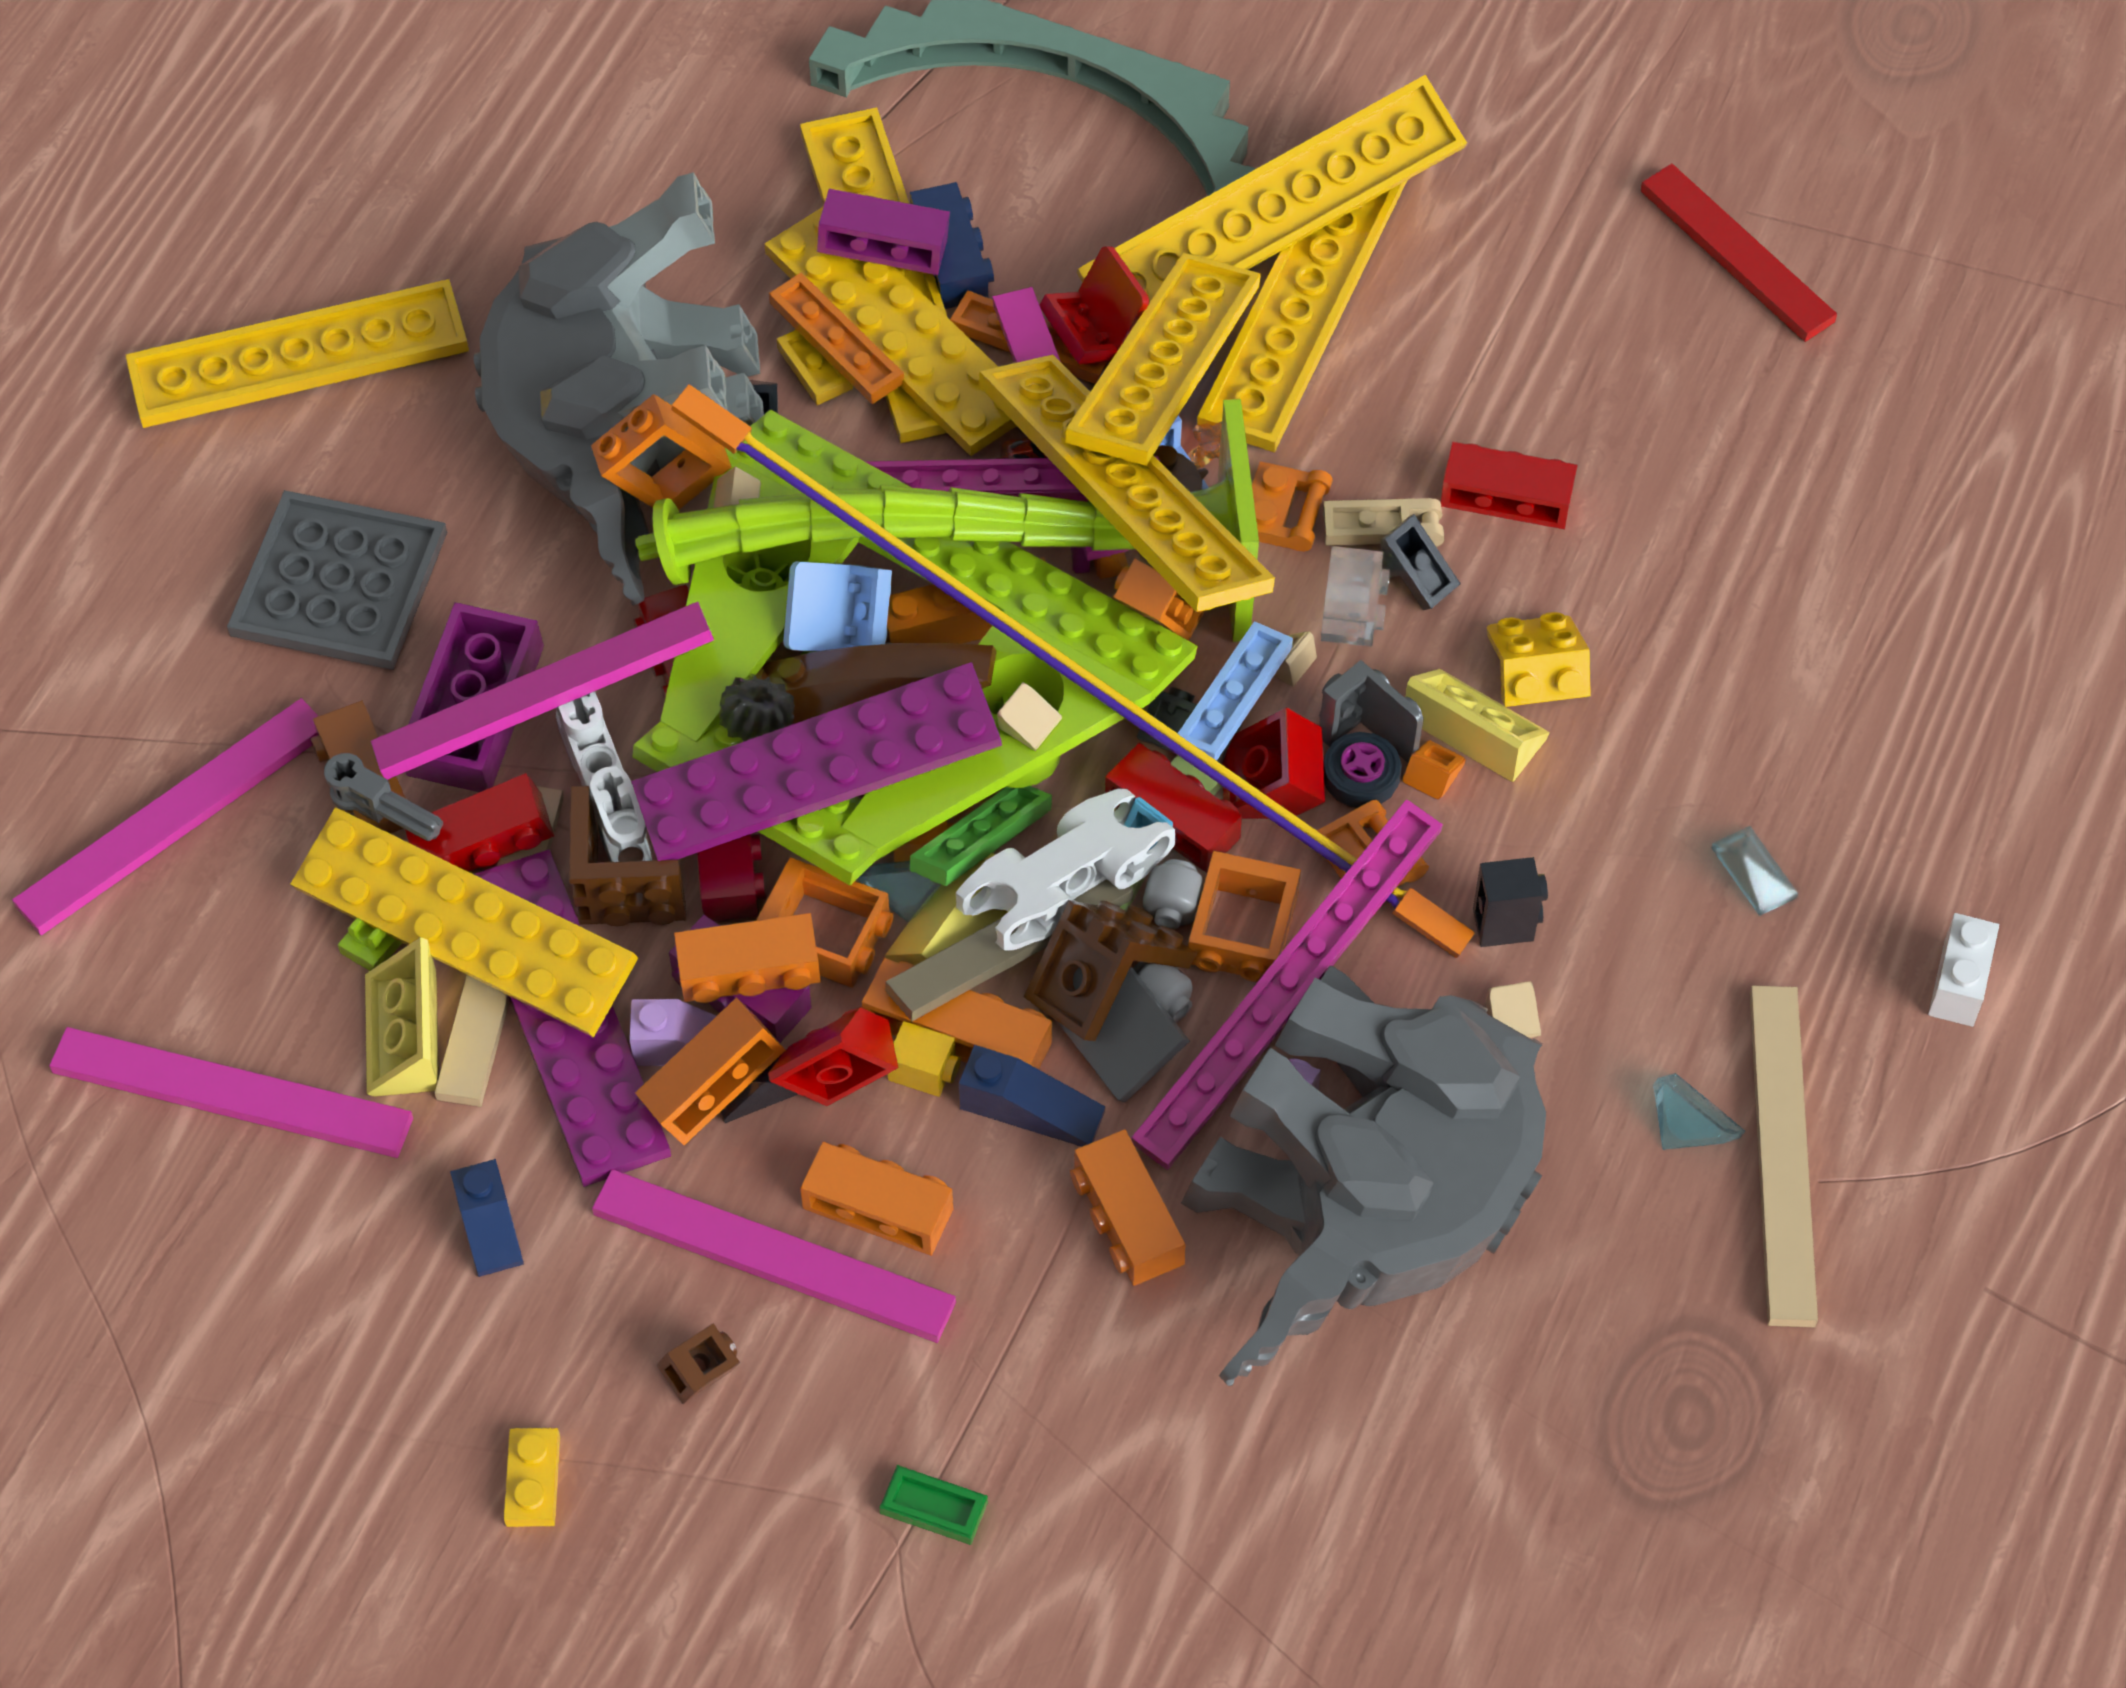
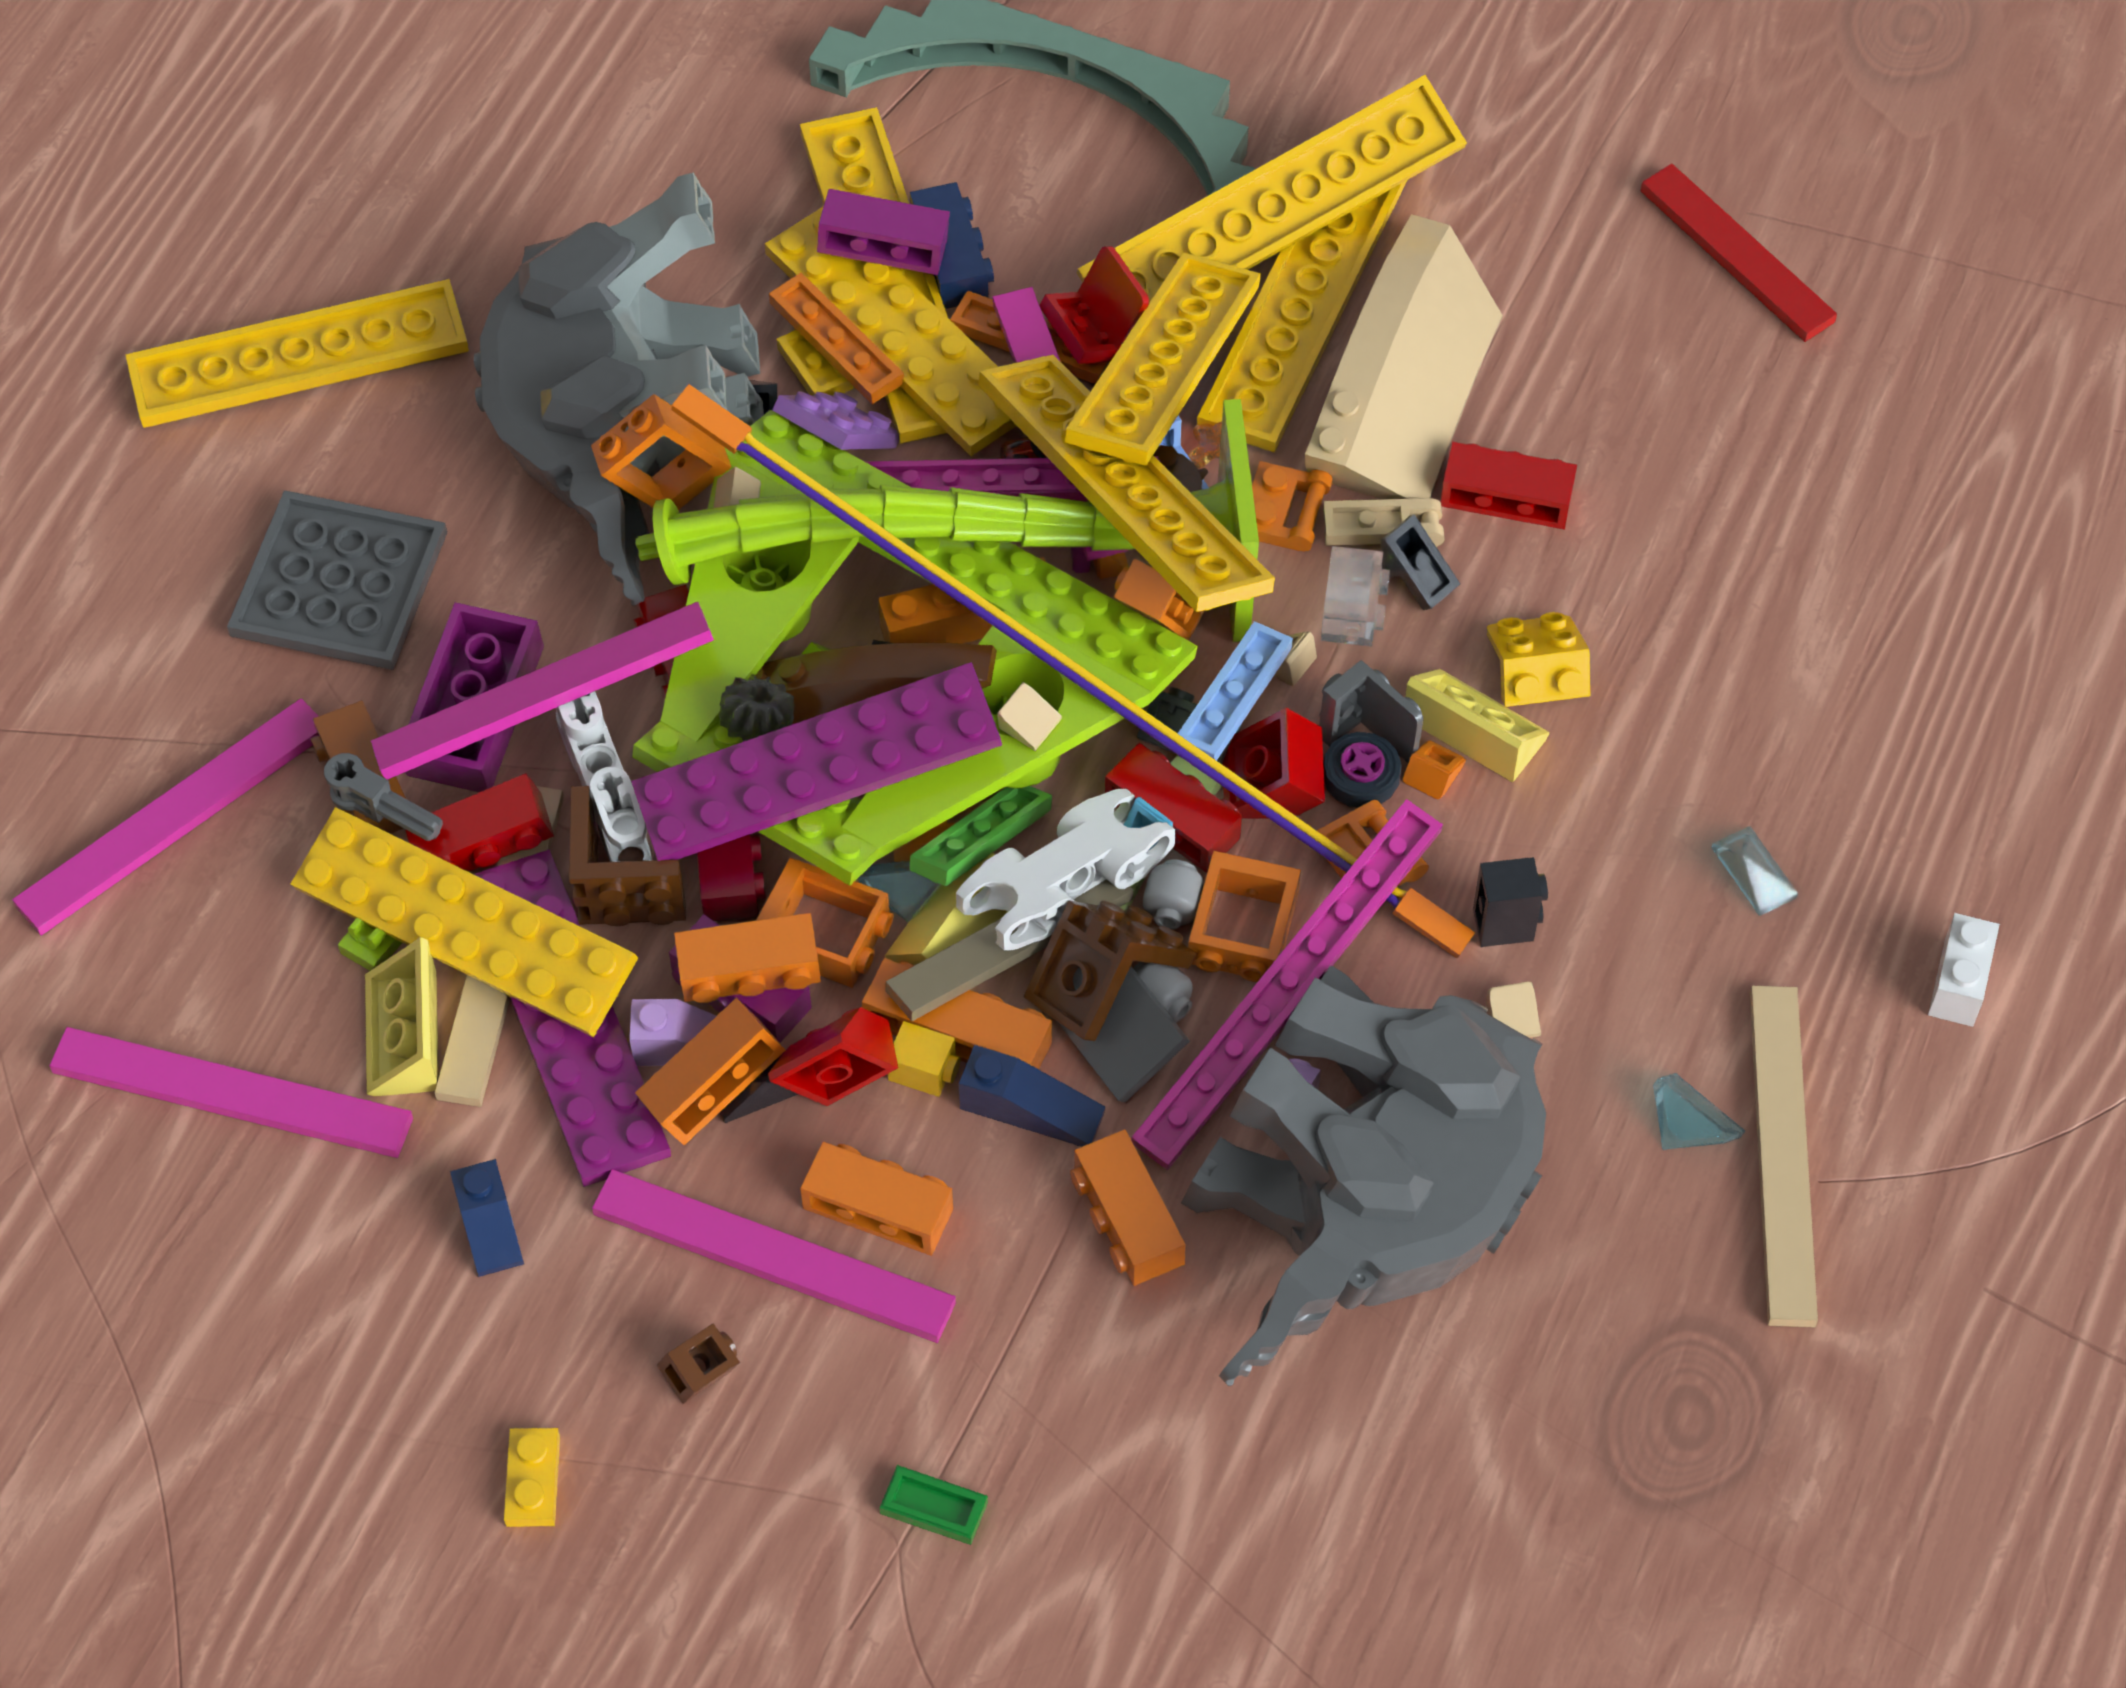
(836, 606): light blue bracket -> none
(838, 420): none -> medium lavender plate
(1406, 368): none -> tan slope

